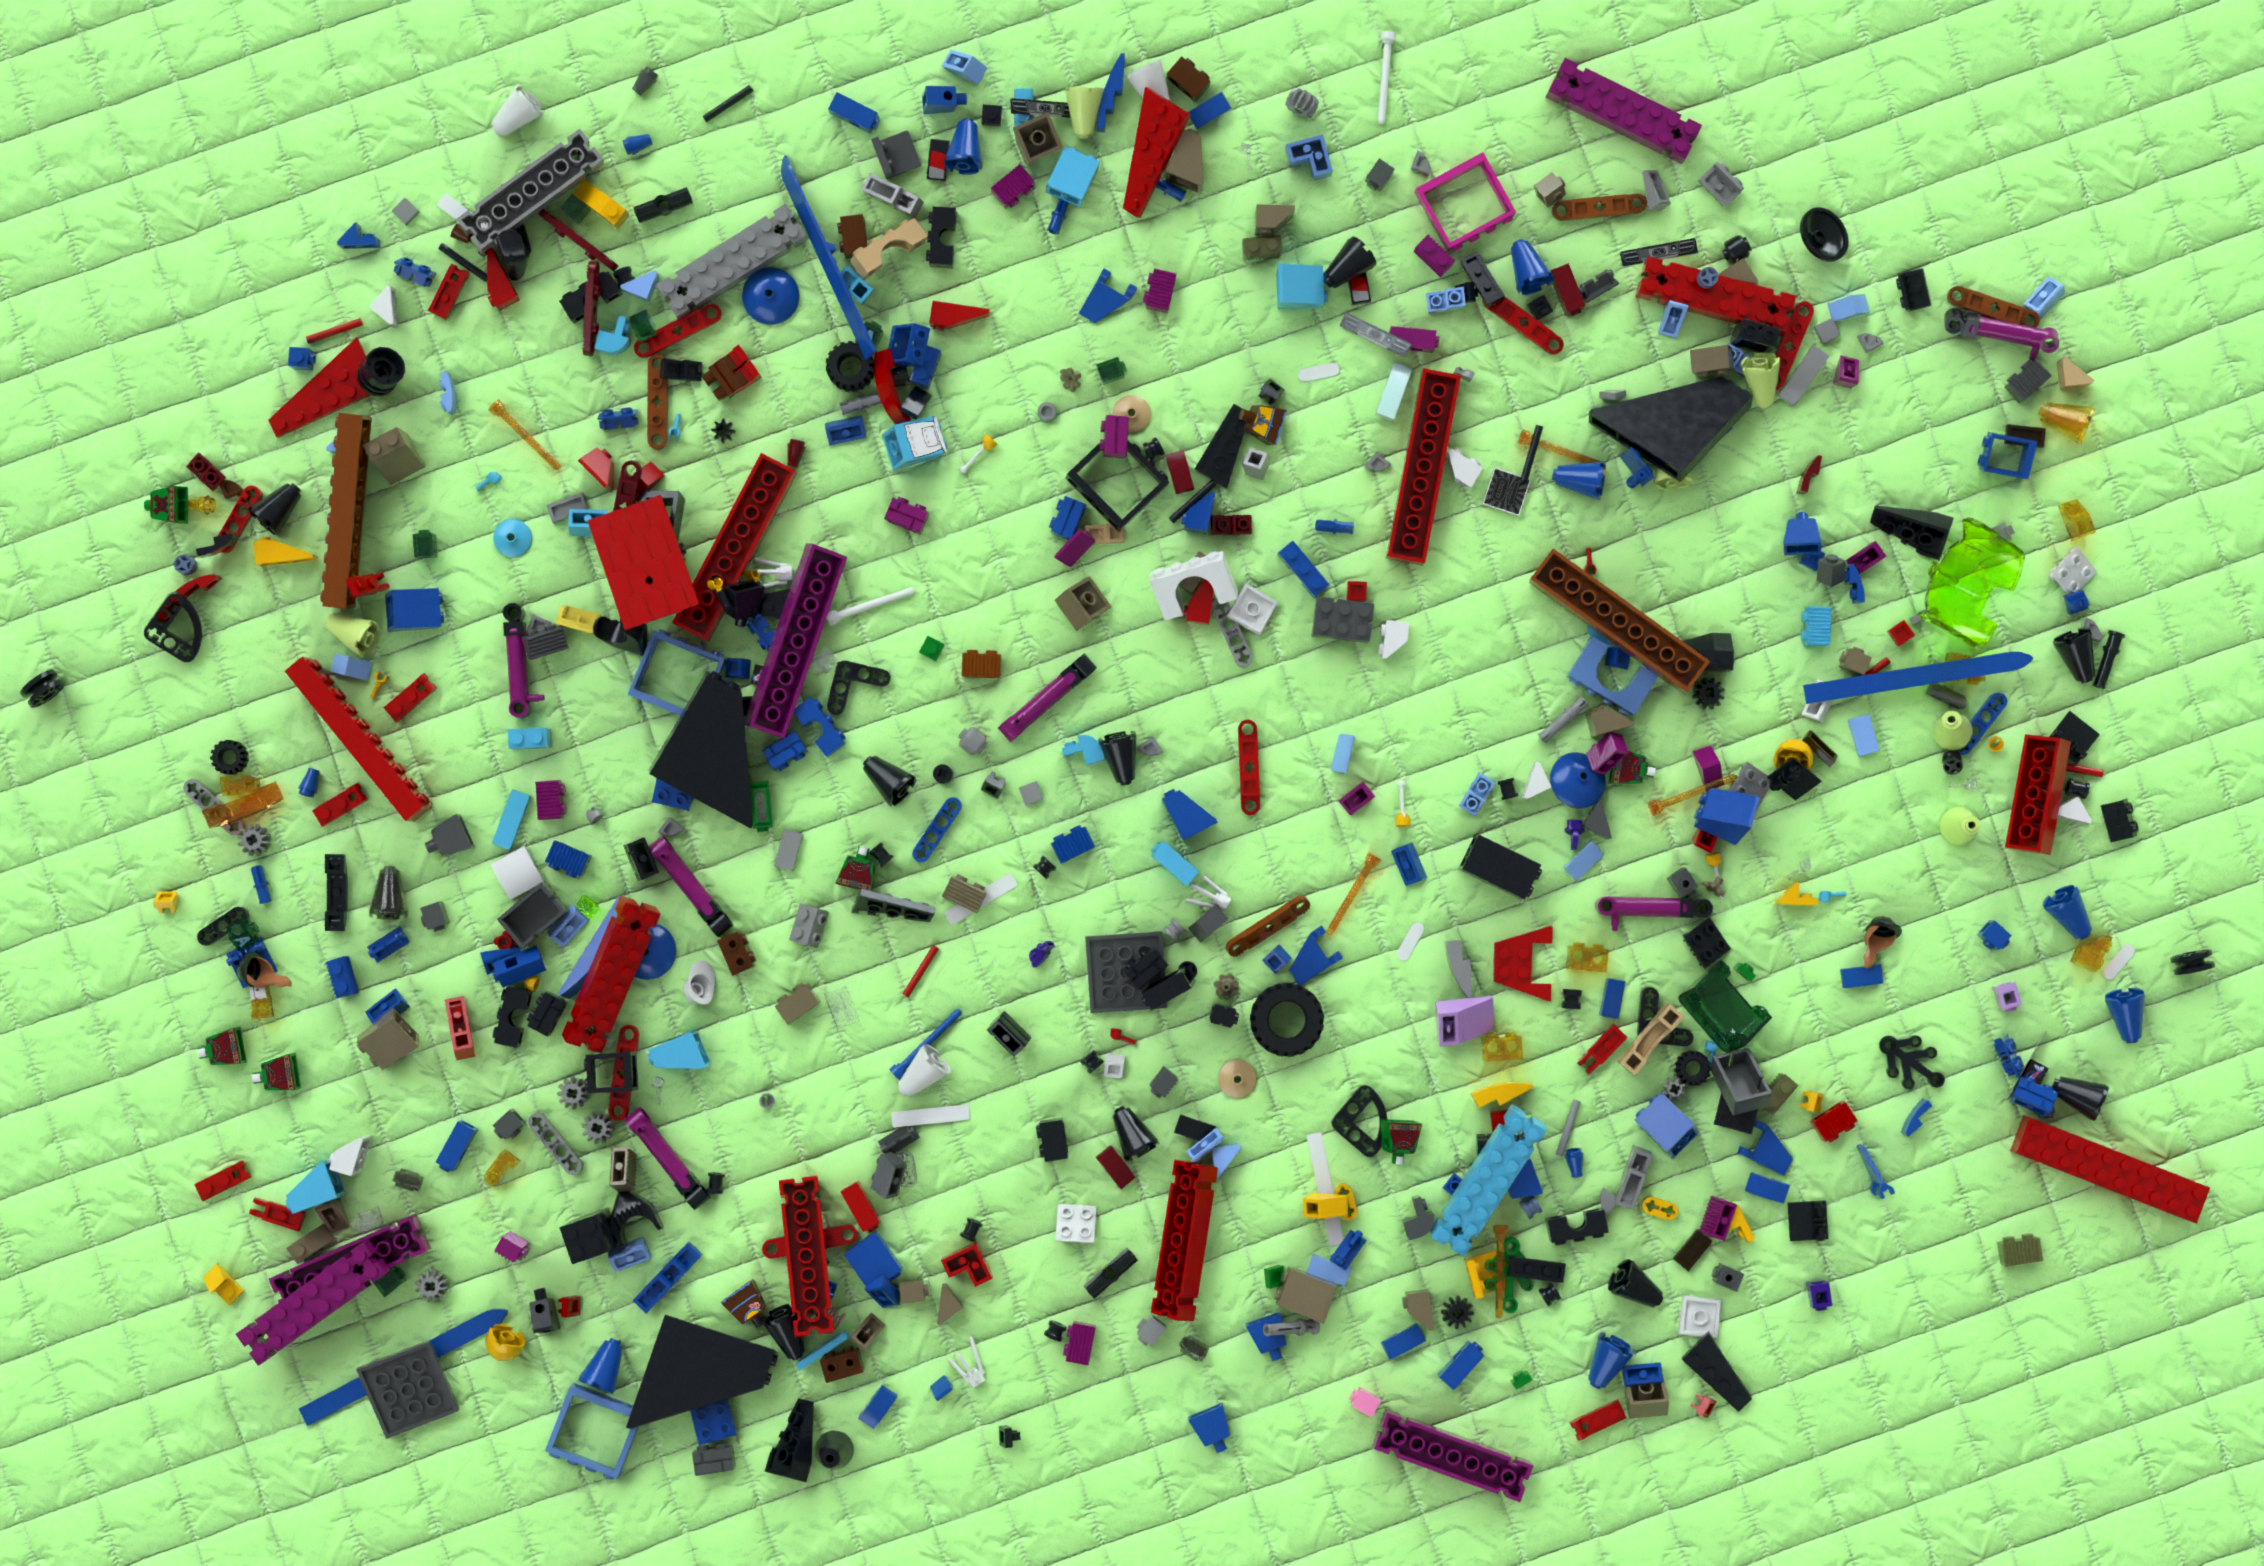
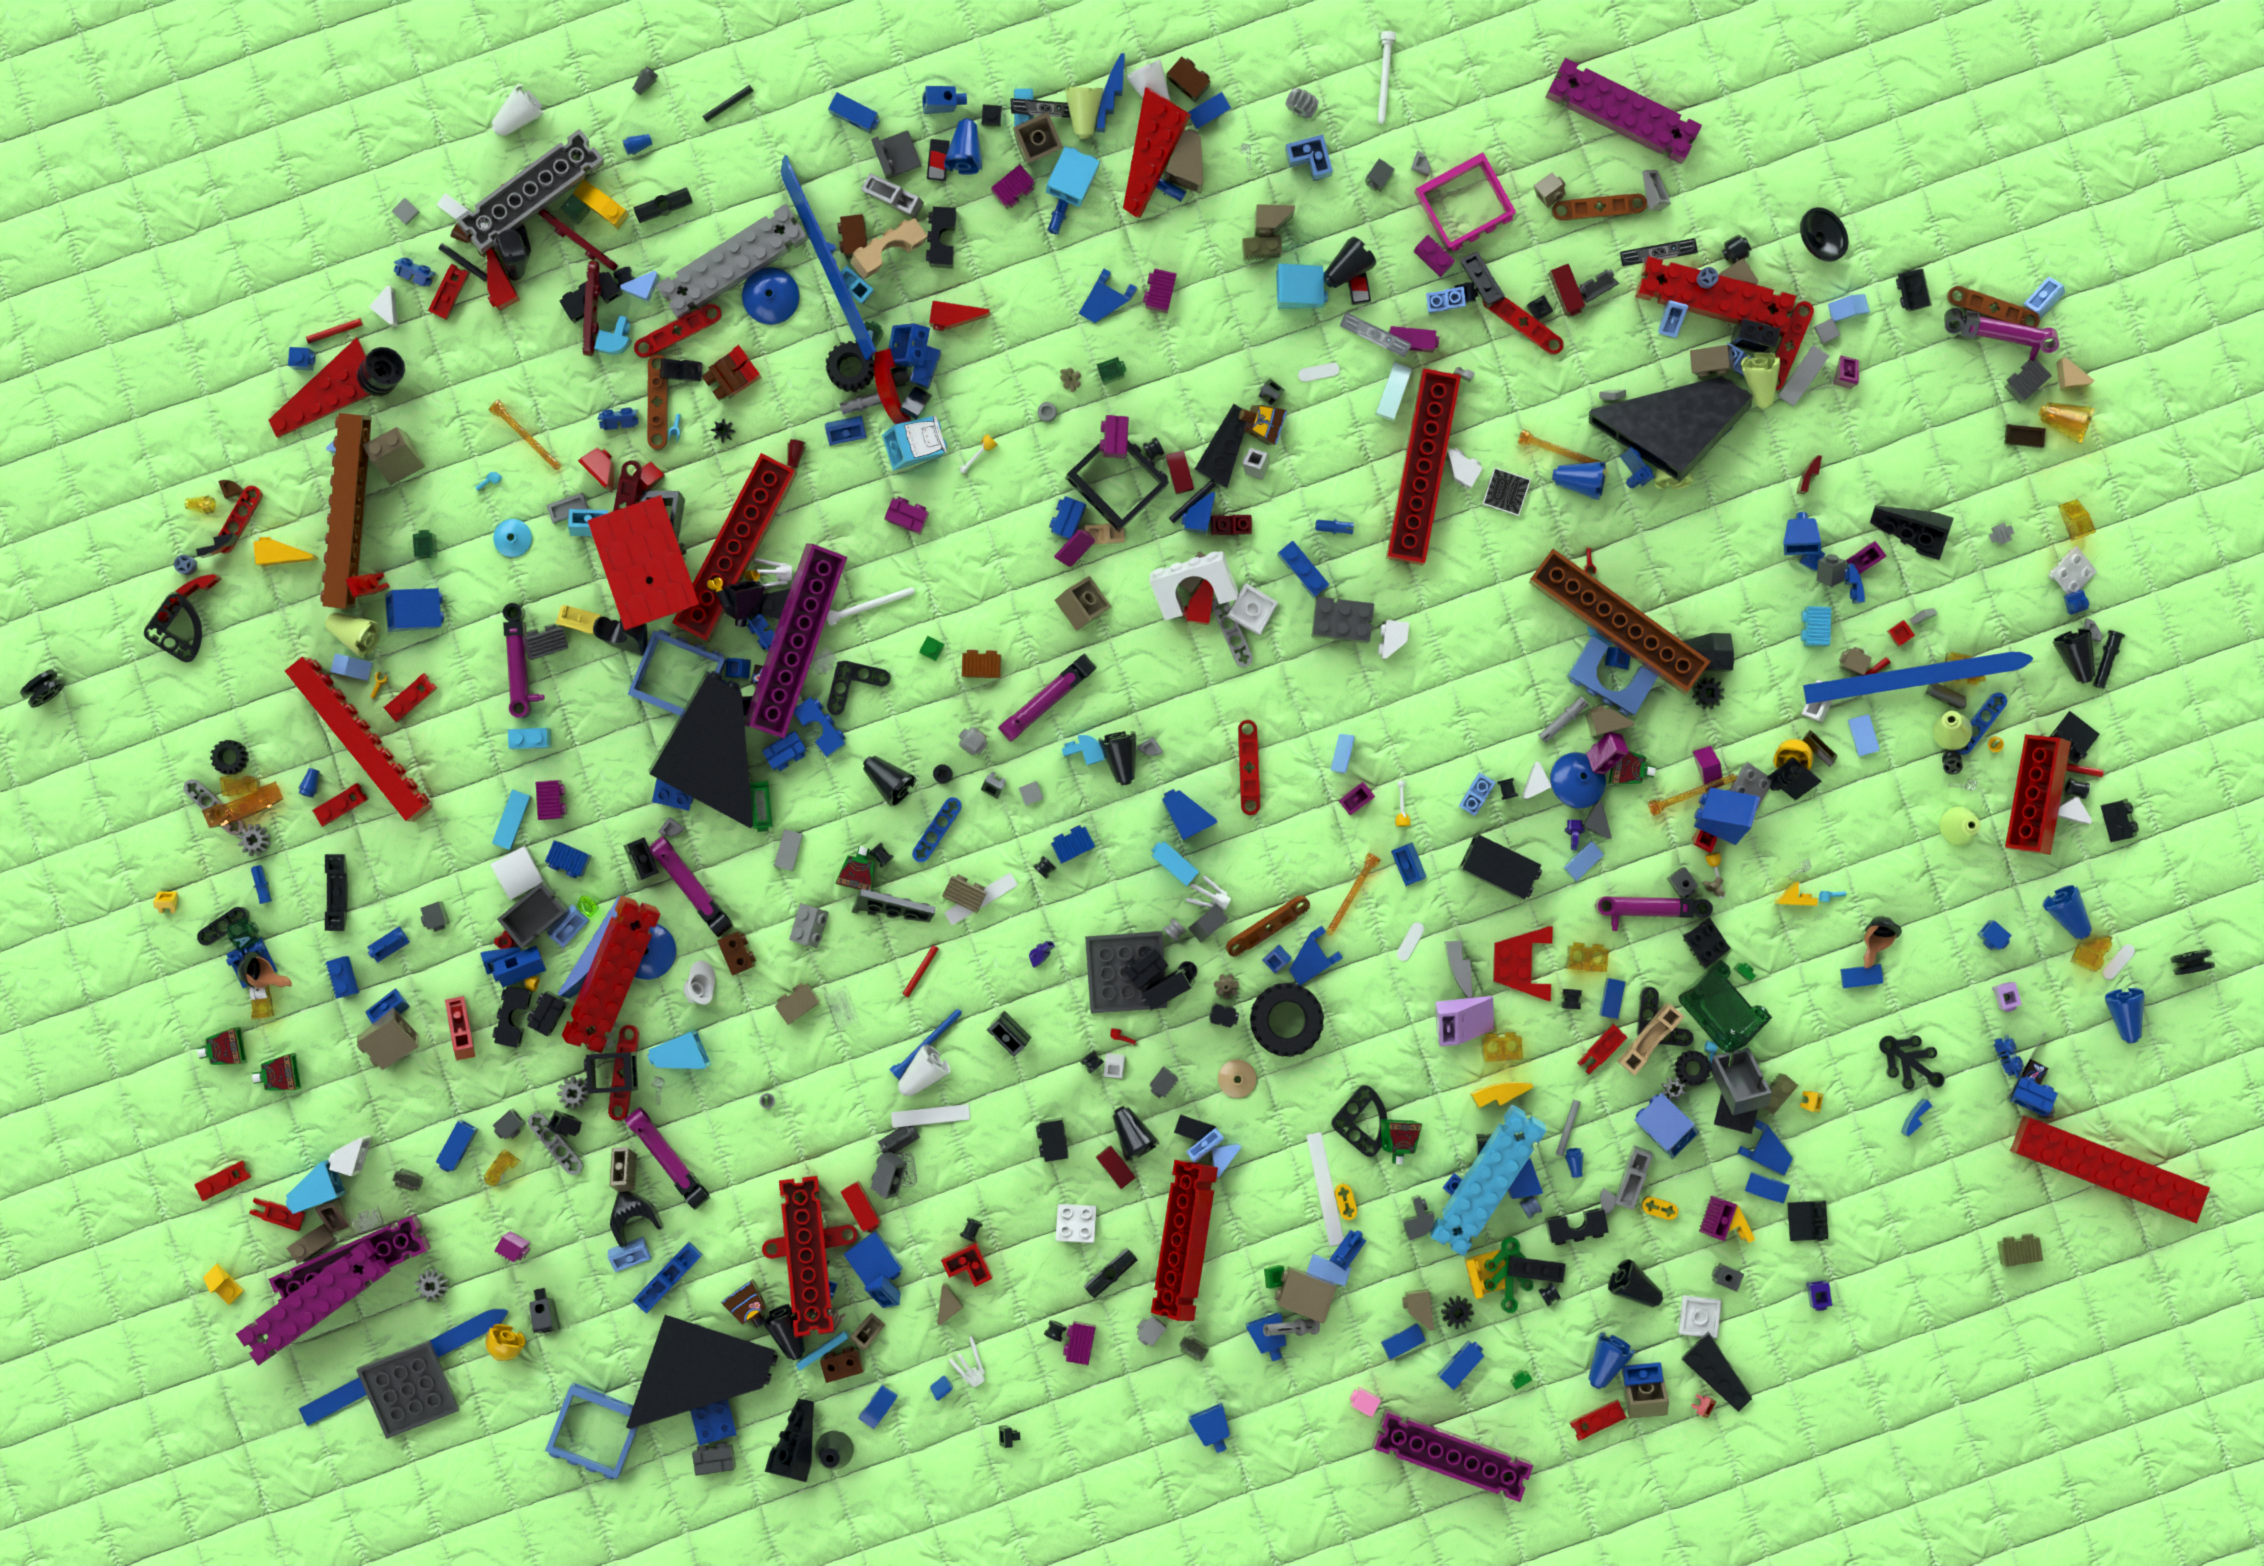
(169, 504): green torso -> none
(206, 471): dark red slope -> none
(276, 508): black cone -> none
(352, 239): blue slope -> none
(389, 895): clear smoke cone -> none
(390, 1281): clear green brick -> none
(449, 398): light blue slope -> none
(450, 837): dark grey torso -> none
(538, 623): light grey tile -> none
(564, 1124): none -> black brick
(570, 1306): red tile -> none
(588, 1236): black brick -> none
(594, 815): light grey hinge -> none
(596, 1133): light grey gear -> none
(604, 1367): blue cone -> none
(642, 325): clear green brick -> none
(715, 1182): black bush -> none
(913, 1291): dark tan brick -> none
(965, 66): light blue slope -> none
(1141, 408): tan dish -> none
(1325, 1205): yellow slope -> none
(1356, 591): red plate -> none
(1377, 463): light grey tile -> none
(1496, 1118): red plate -> none
(1500, 1232): clear orange piece -> none
(1529, 268): blue cone -> none
(1531, 453): black bar -> none
(1692, 1250): dark brown tile -> none
(1721, 184): light grey bracket -> none
(1834, 1121): red brick -> none
(1869, 341): light grey tile -> none
(1874, 1174): blue flag -> none
(1979, 565): clear neon green piece -> none
(2025, 461): blue window -> none
(2081, 1095): black cone -> none

